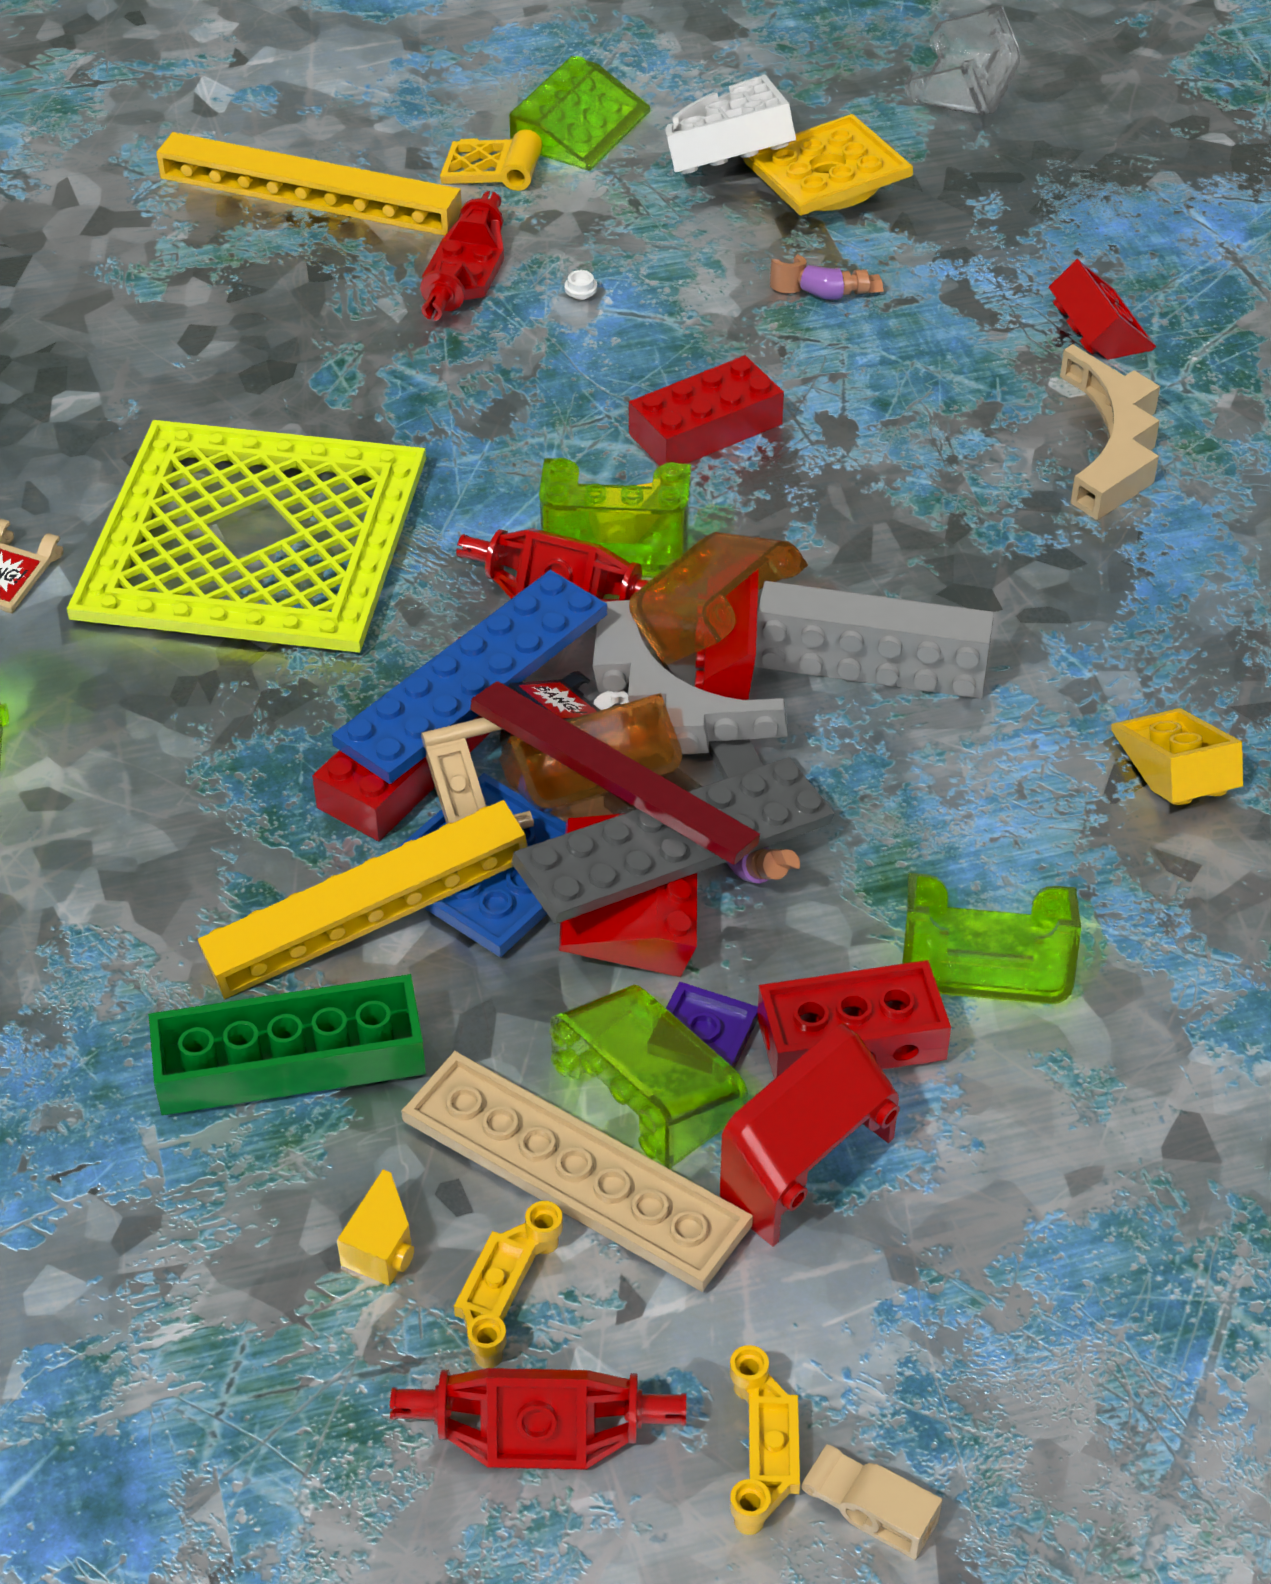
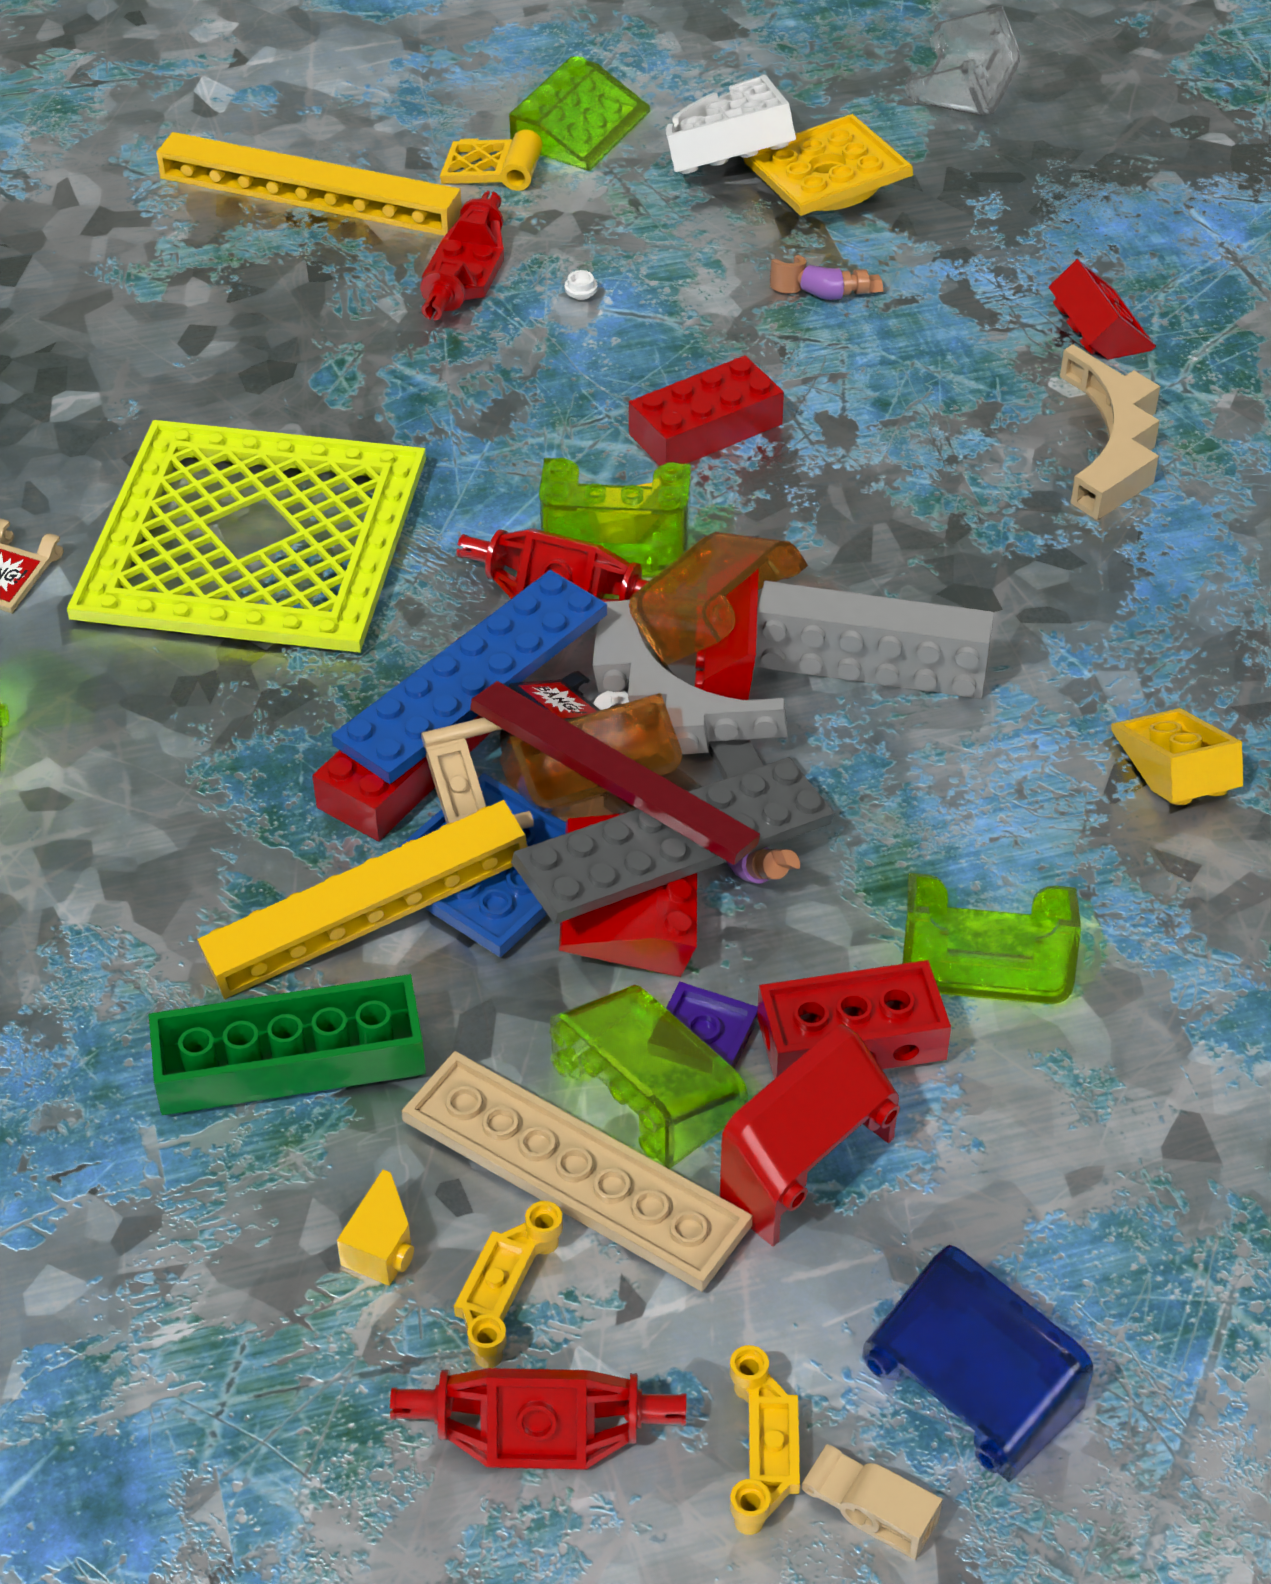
(984, 1359): none -> clear blue windscreen

